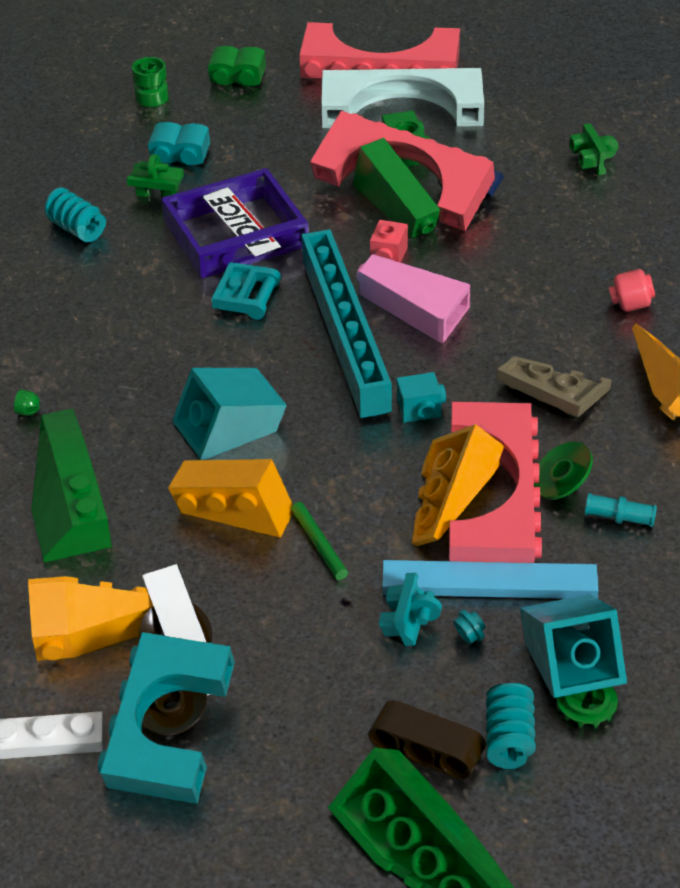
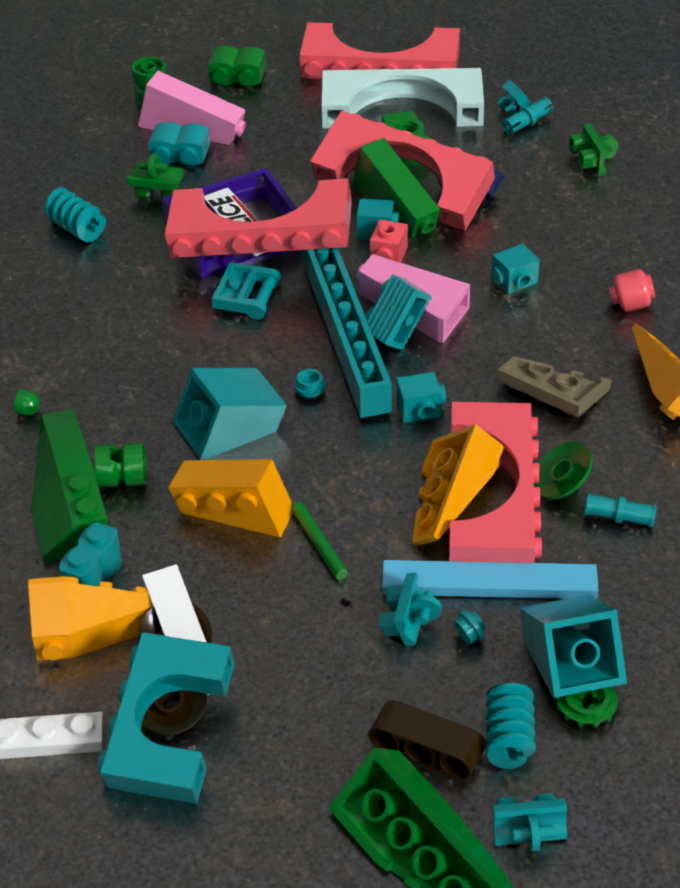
(95, 557): none -> teal brick
(121, 464): none -> green wheel
(180, 103): none -> bright pink slope
(309, 383): none -> teal plate
(314, 225): none -> coral arch
(369, 214): none -> teal brick
(397, 311): none -> teal brick
(514, 99): none -> teal tile
(515, 268): none -> teal brick
(527, 116): none -> teal pin
(529, 821): none -> teal hips

